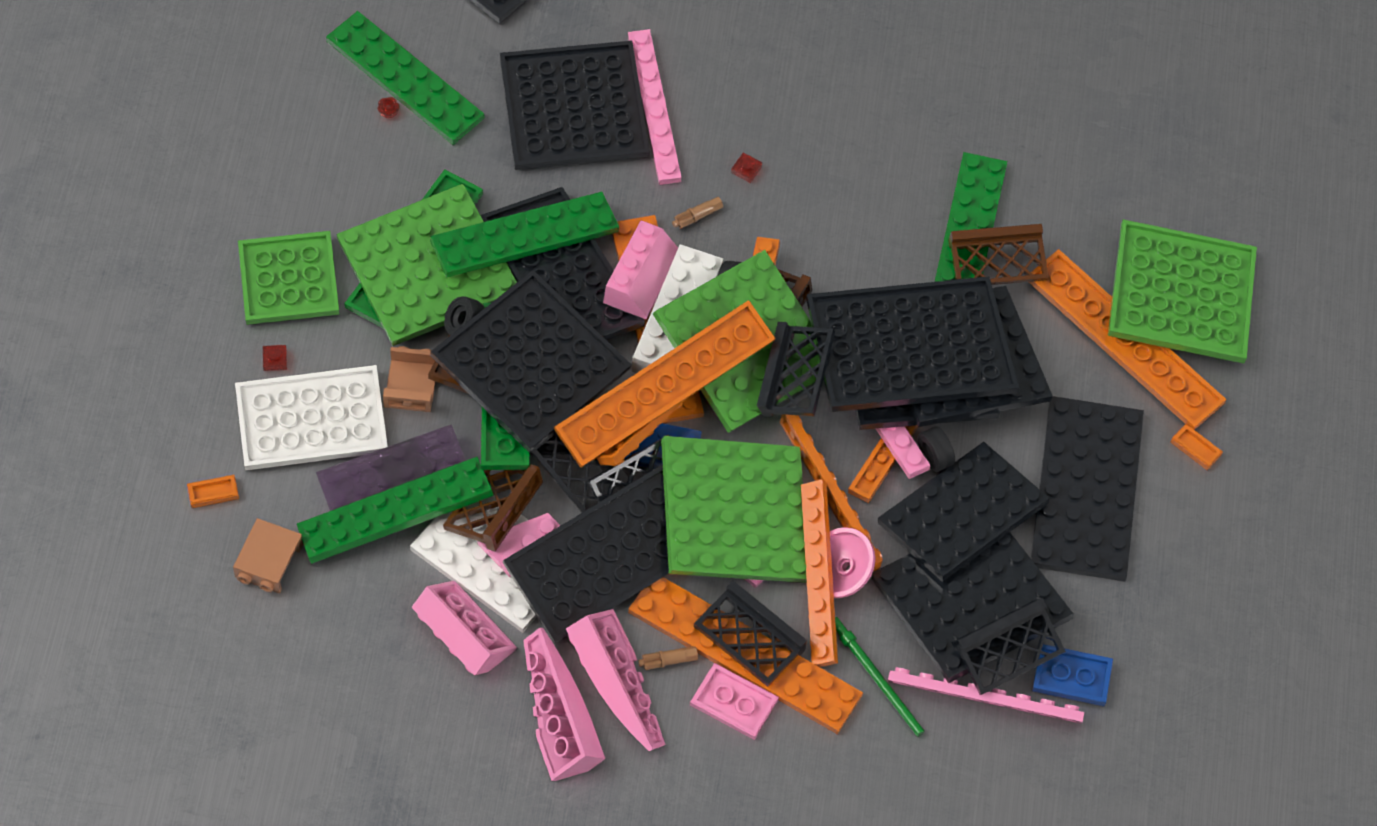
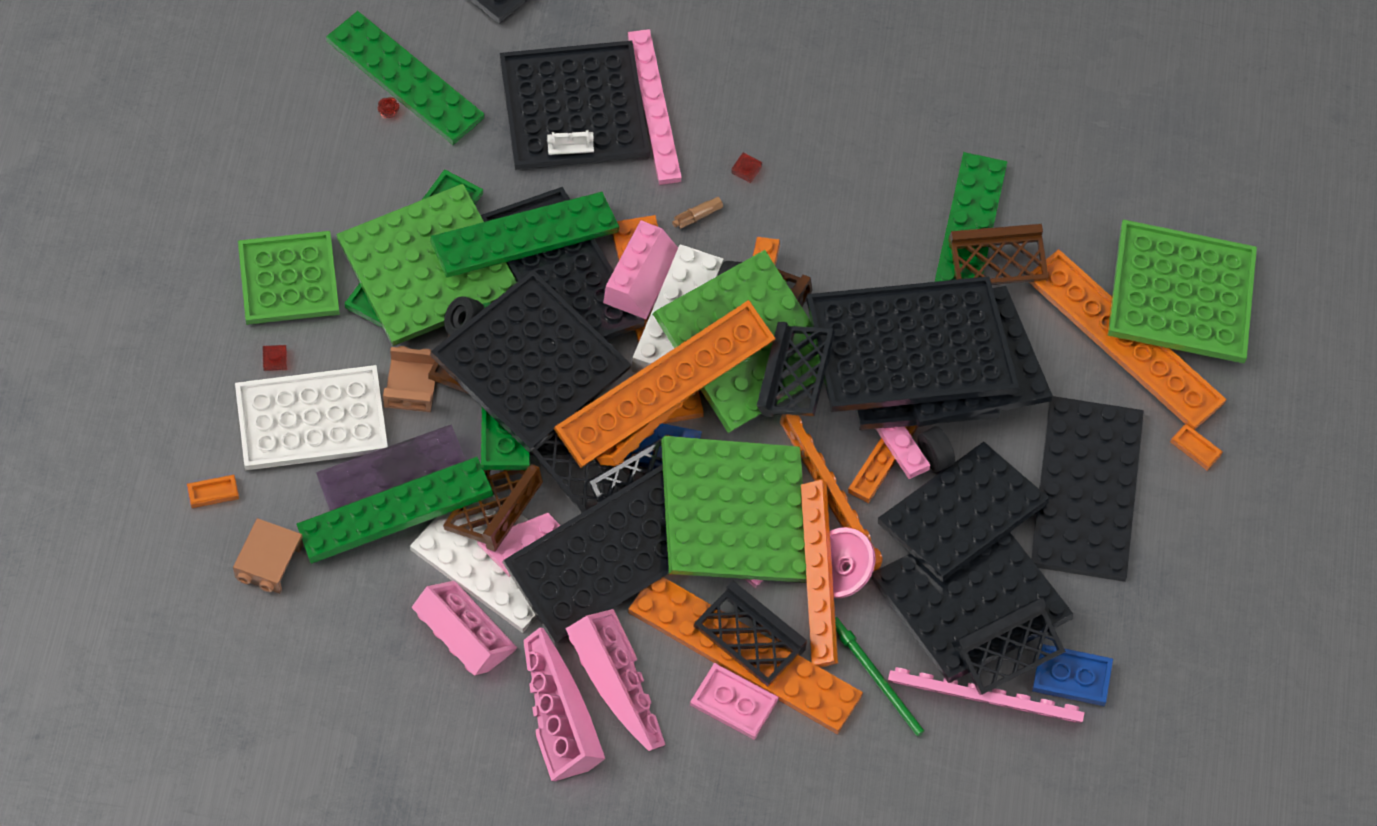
(570, 143): none -> white hinge
(670, 657): medium nougat piece -> none

